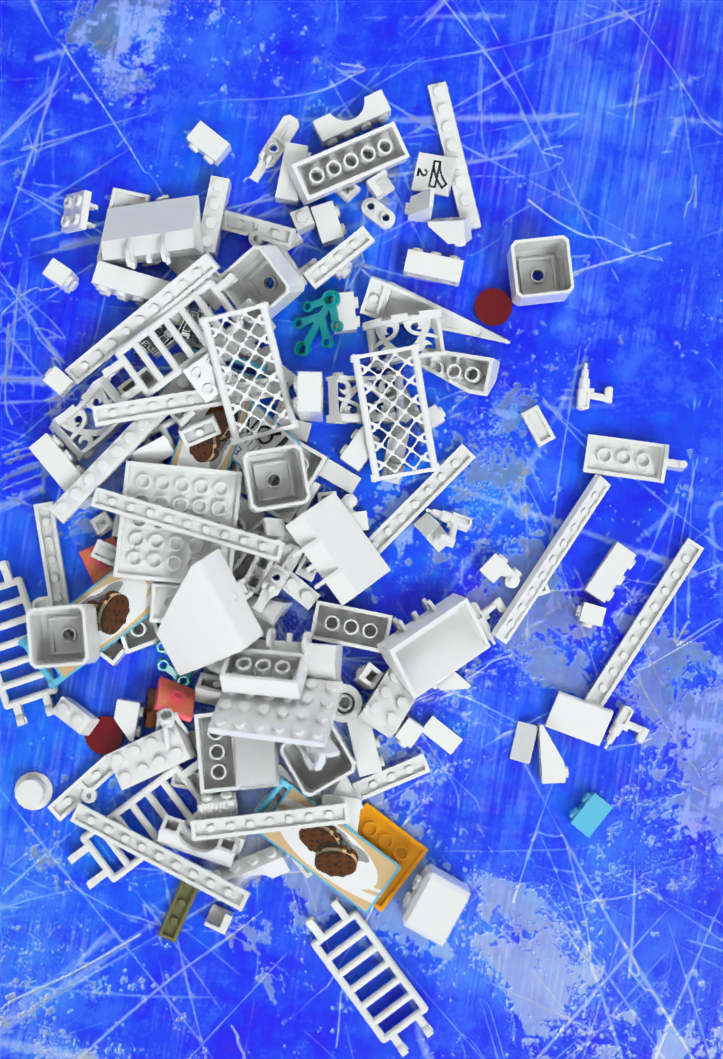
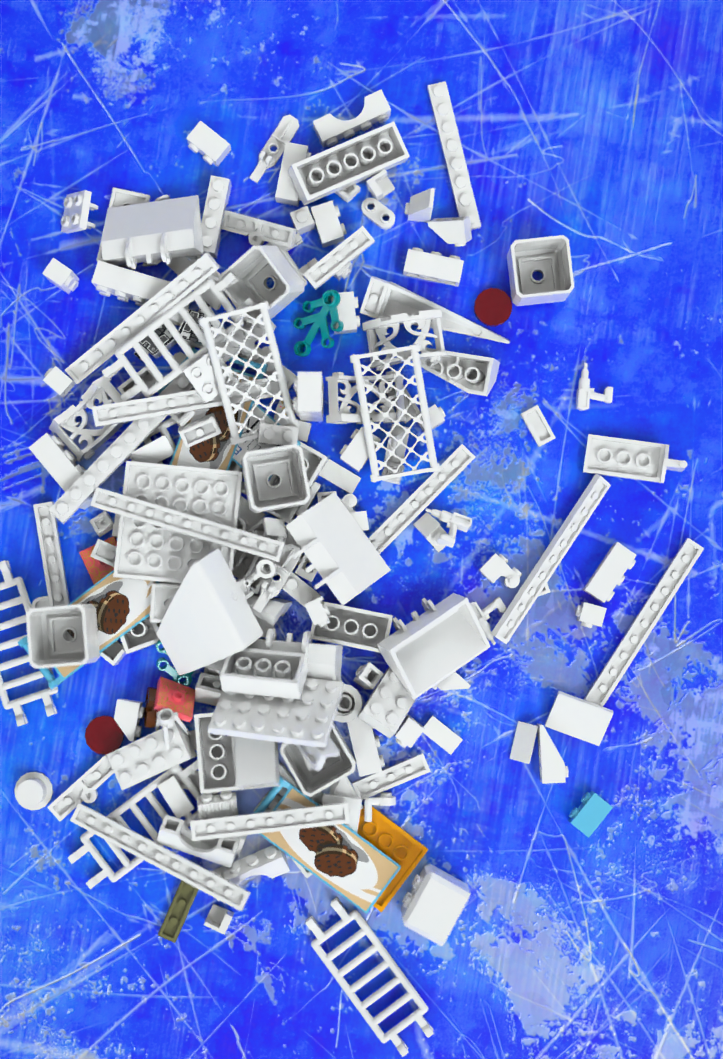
(75, 716): white brick -> none
(176, 797): none -> white tile
(261, 571): none -> white plate
(277, 434): none -> white plate
(318, 612): none -> white brick
(384, 799): none -> white plate
(434, 172): white tile -> none
(622, 722): white piece -> none

